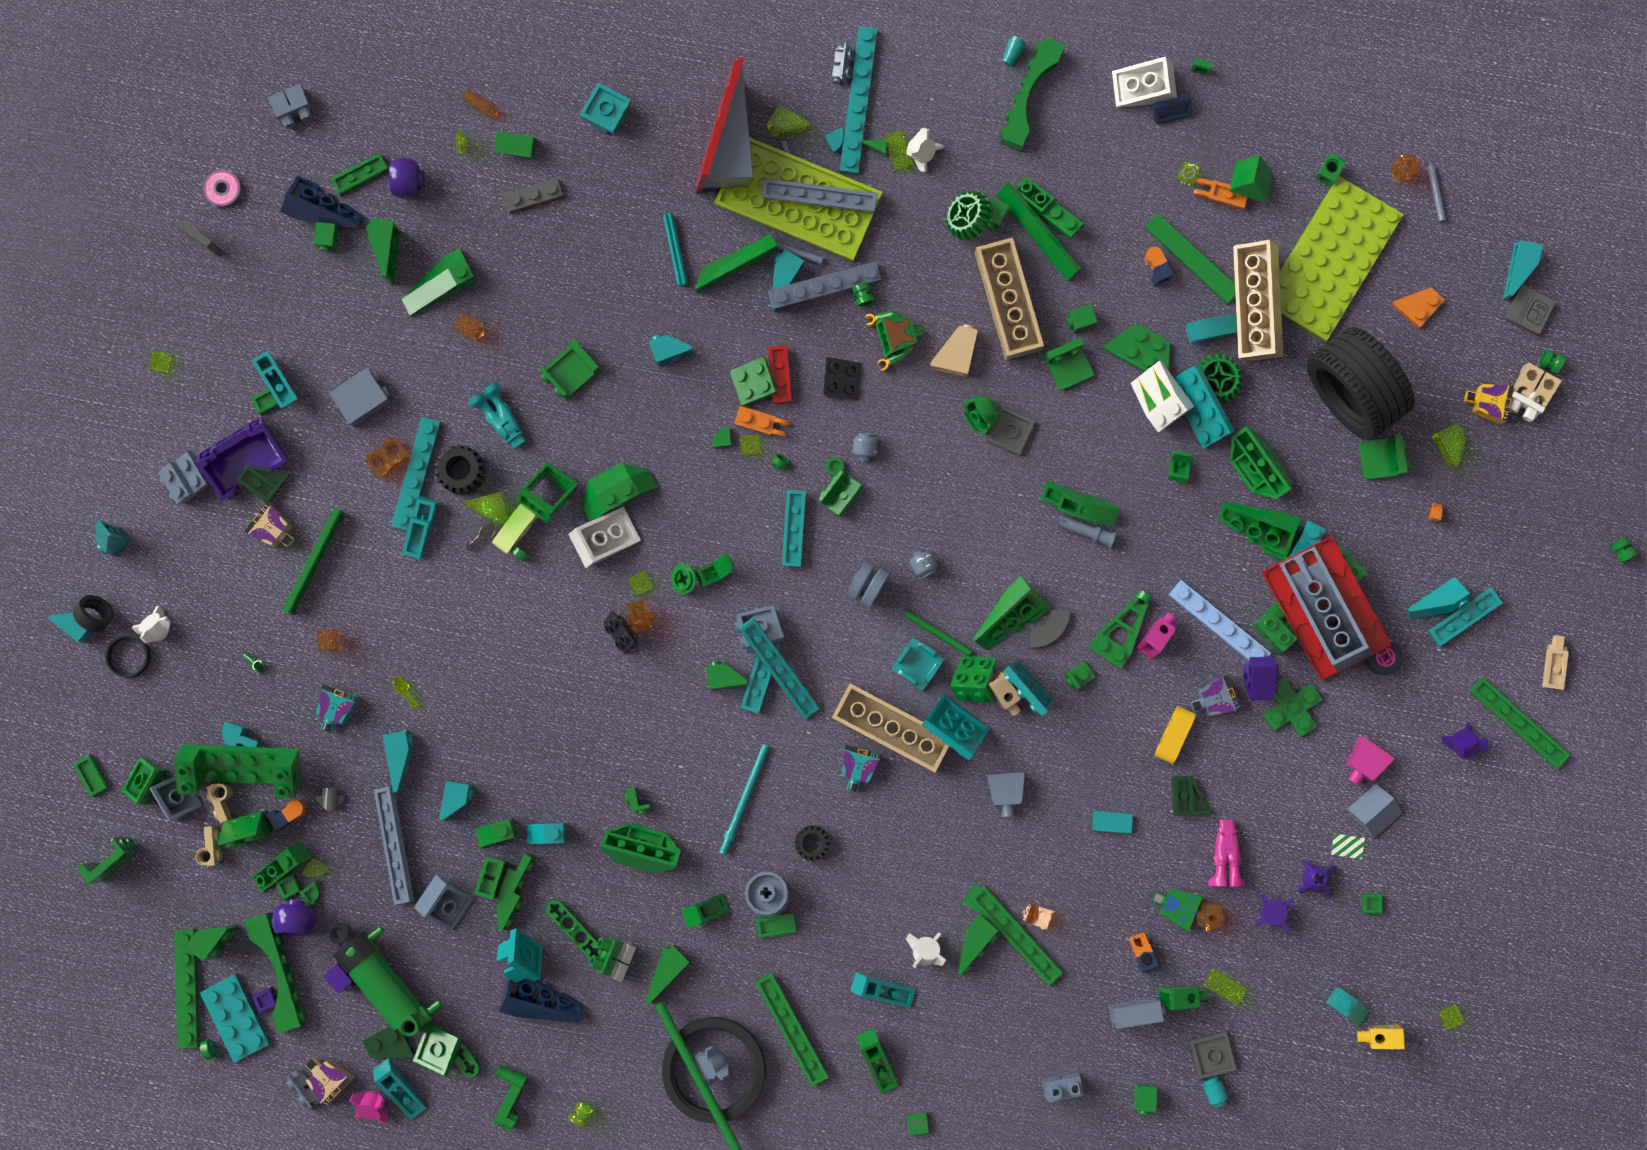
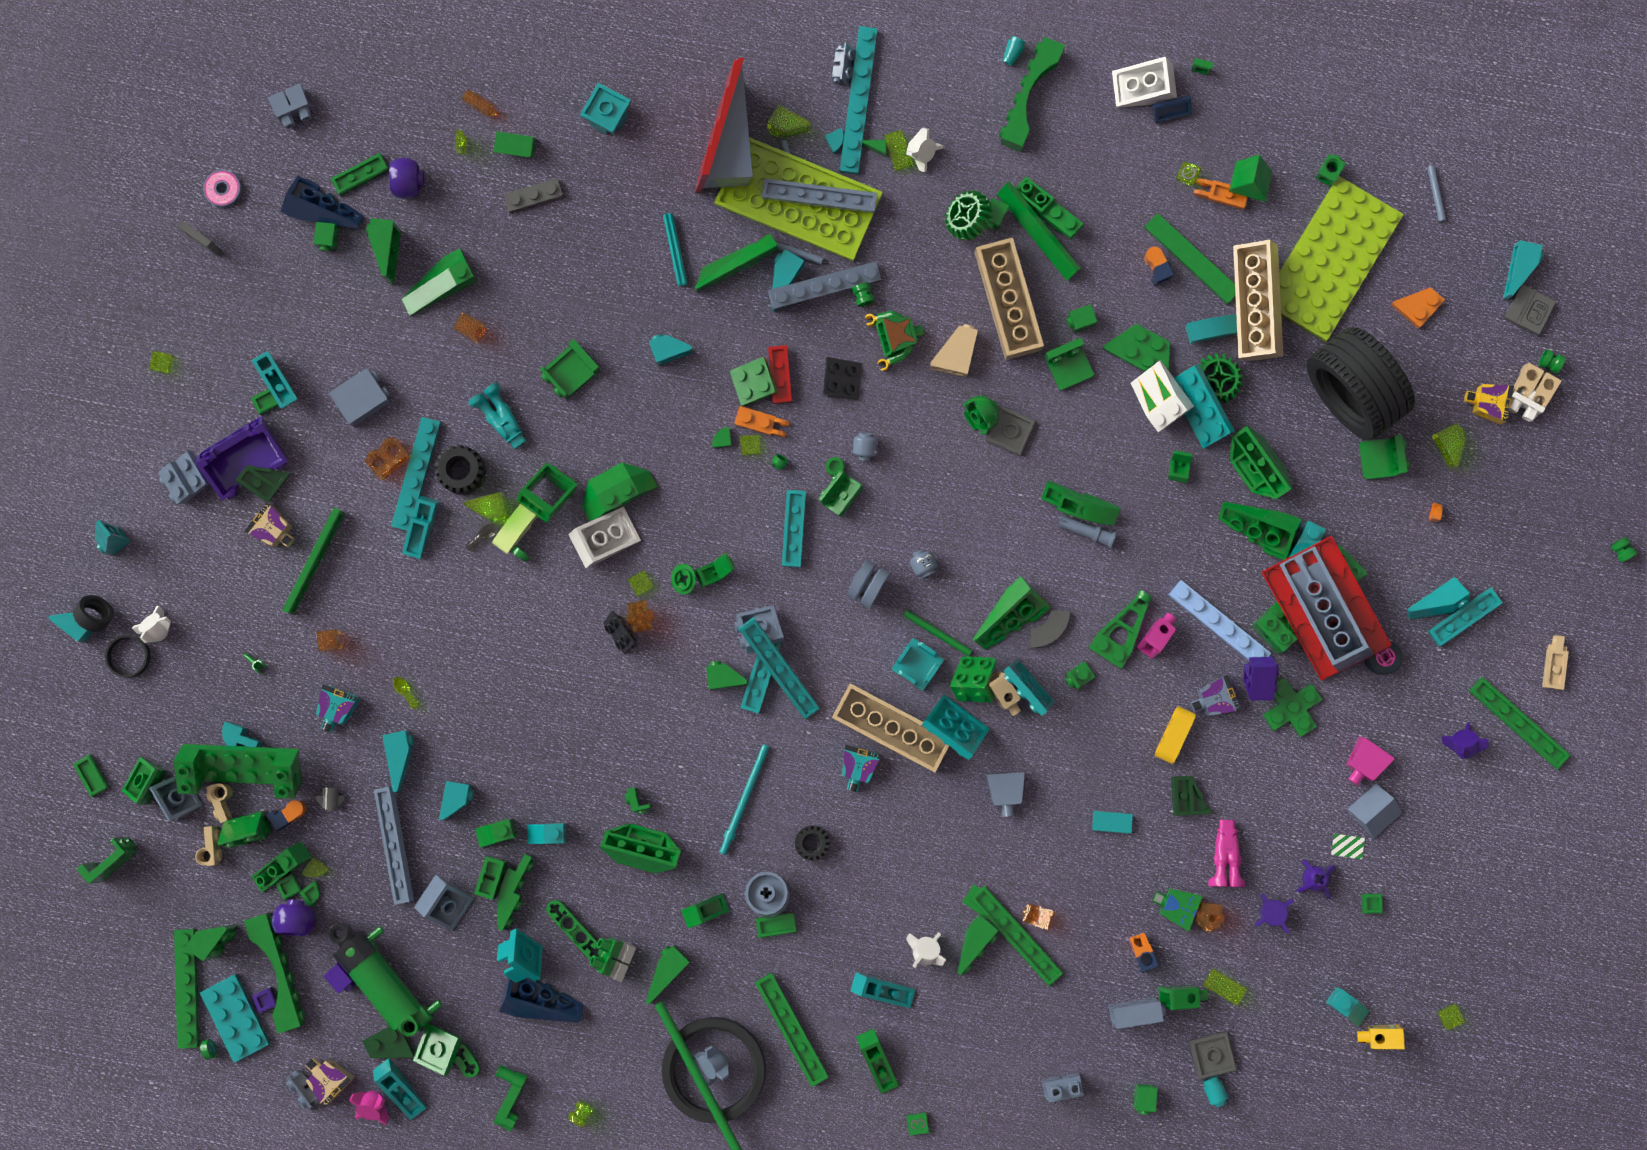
(1405, 168): clear orange brick -> none

